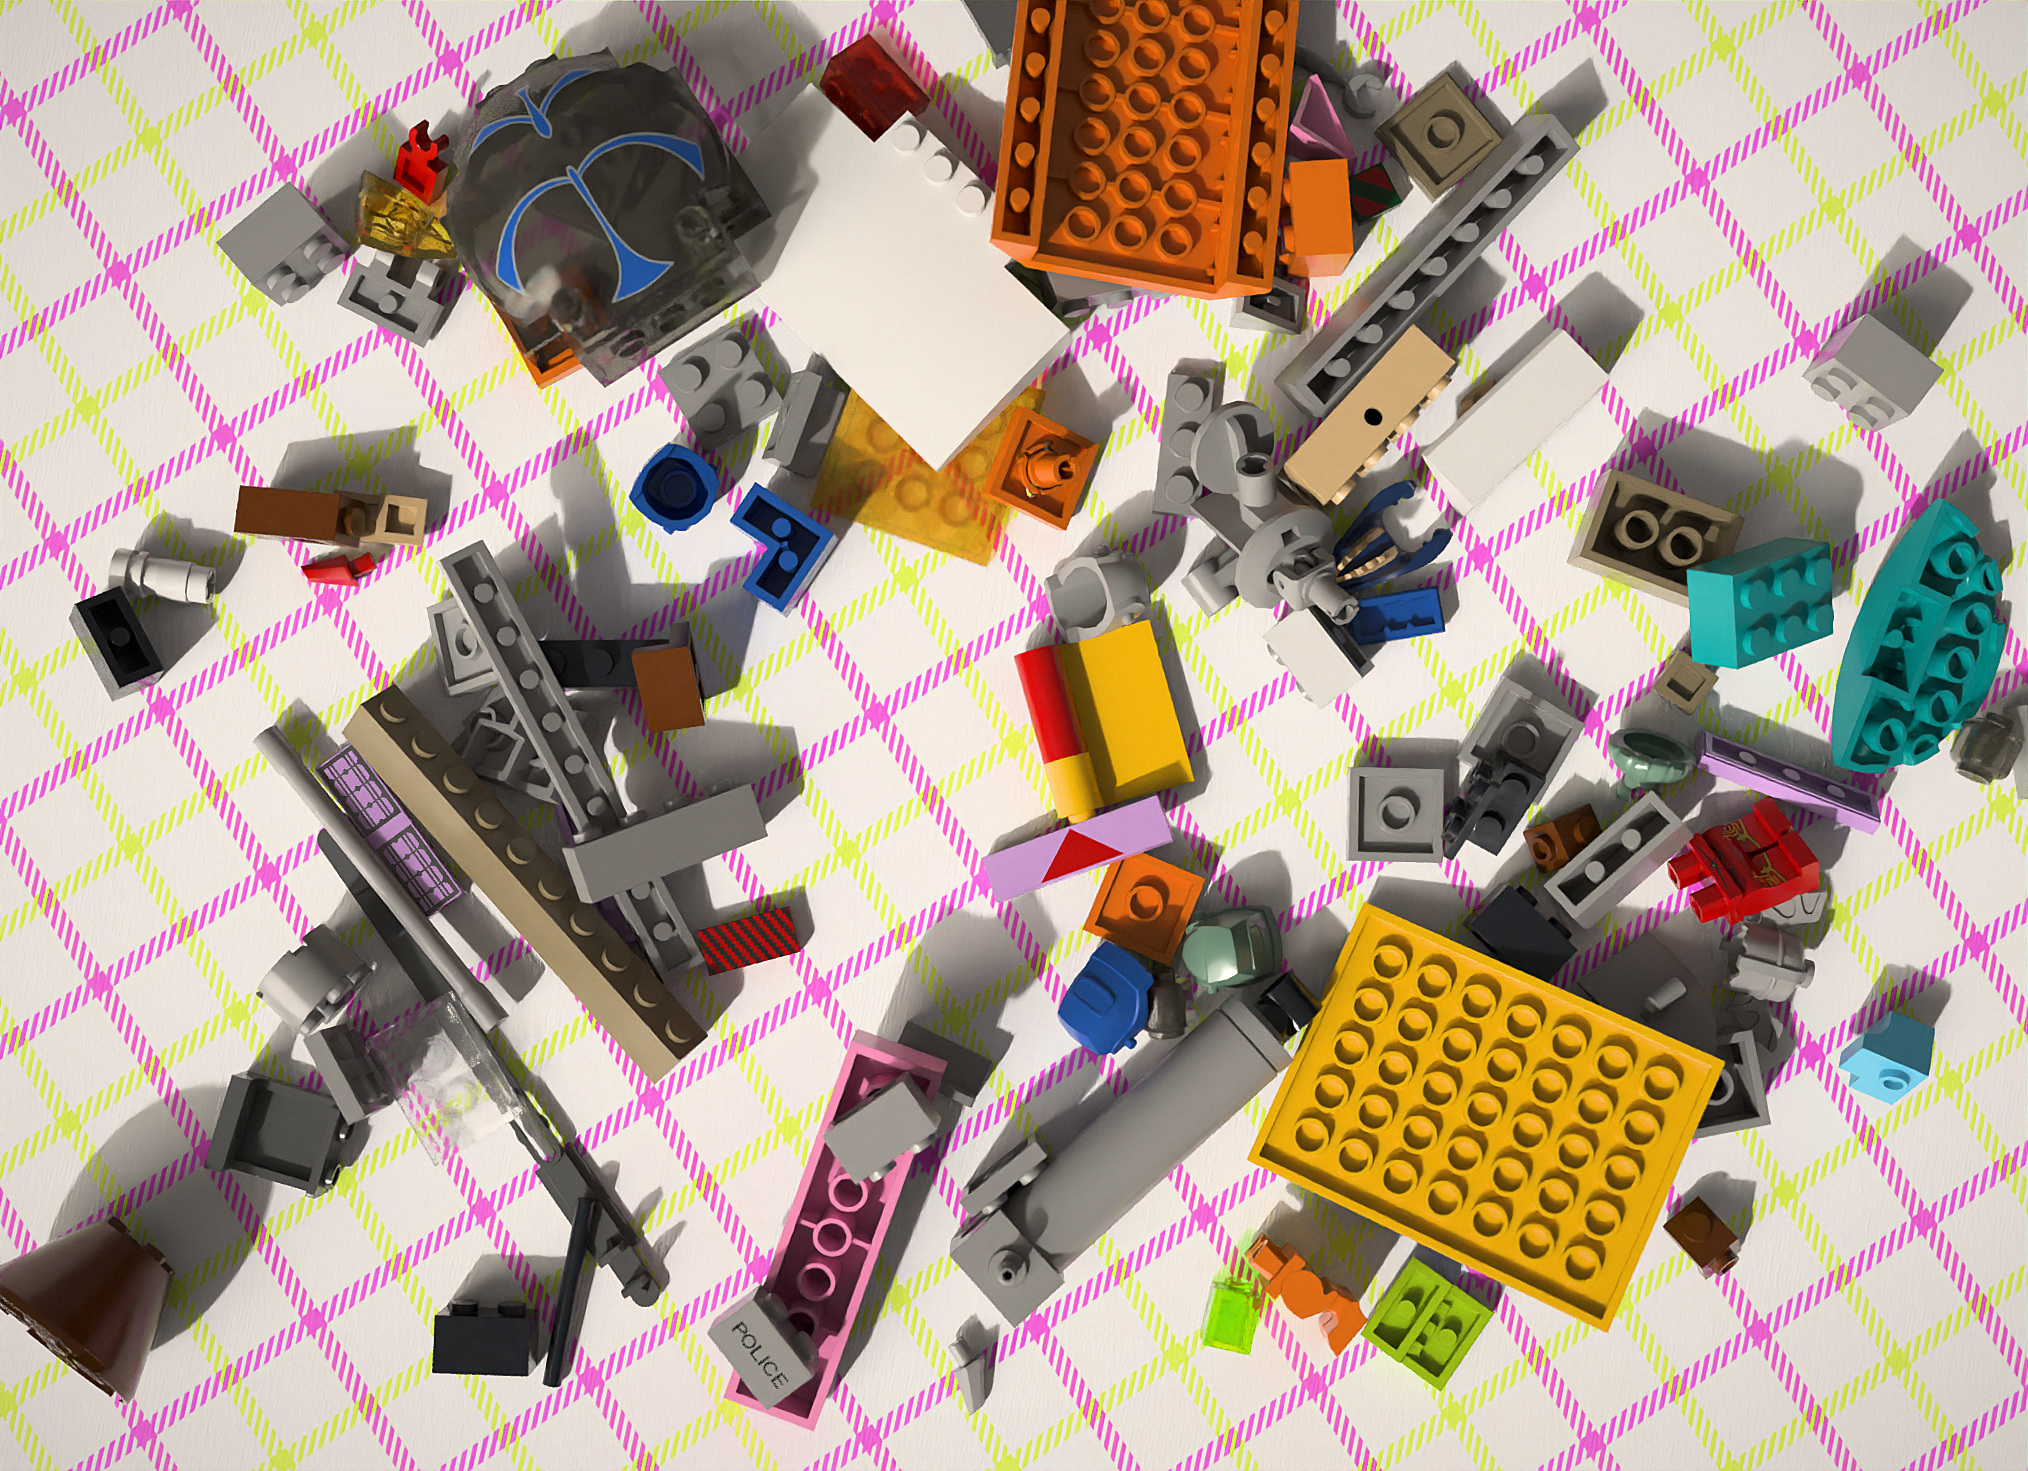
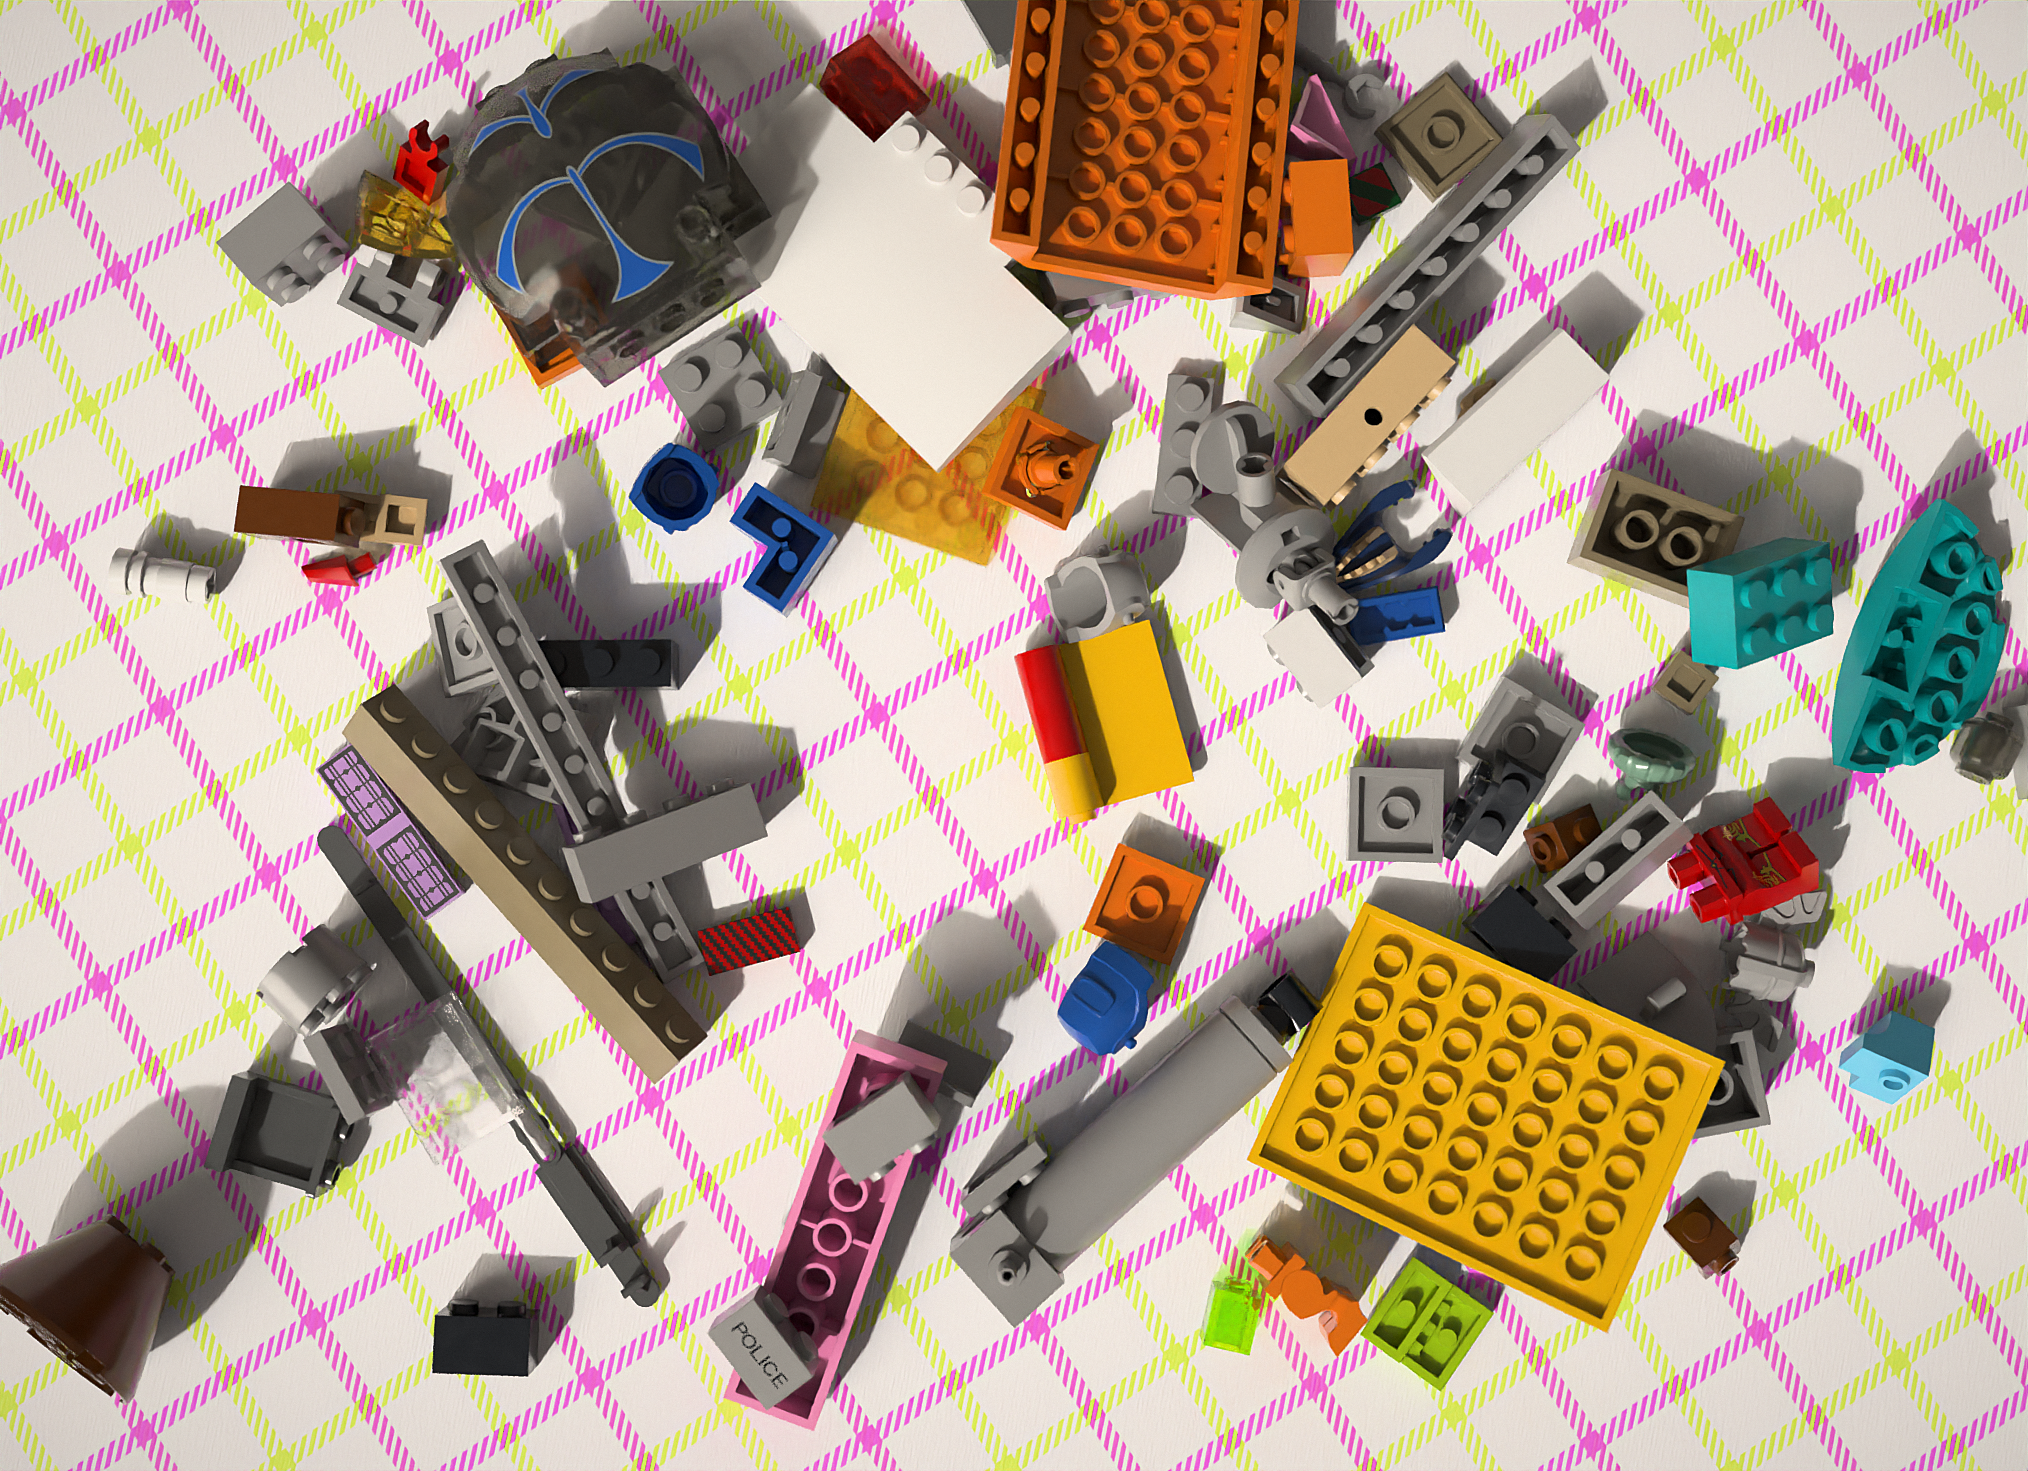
(116, 643): black brick -> none
(472, 993): light grey piece -> none
(569, 1292): black bar -> none
(671, 682): reddish brown panel -> none
(969, 1374): light grey bar -> none
(1078, 849): lavender tile -> none
(1169, 1004): clear smoke head -> none
(1214, 583): light grey piece -> none
(1233, 947): sand green helmet -> none
(1787, 782): lavender tile -> none
(1871, 374): light grey brick -> none

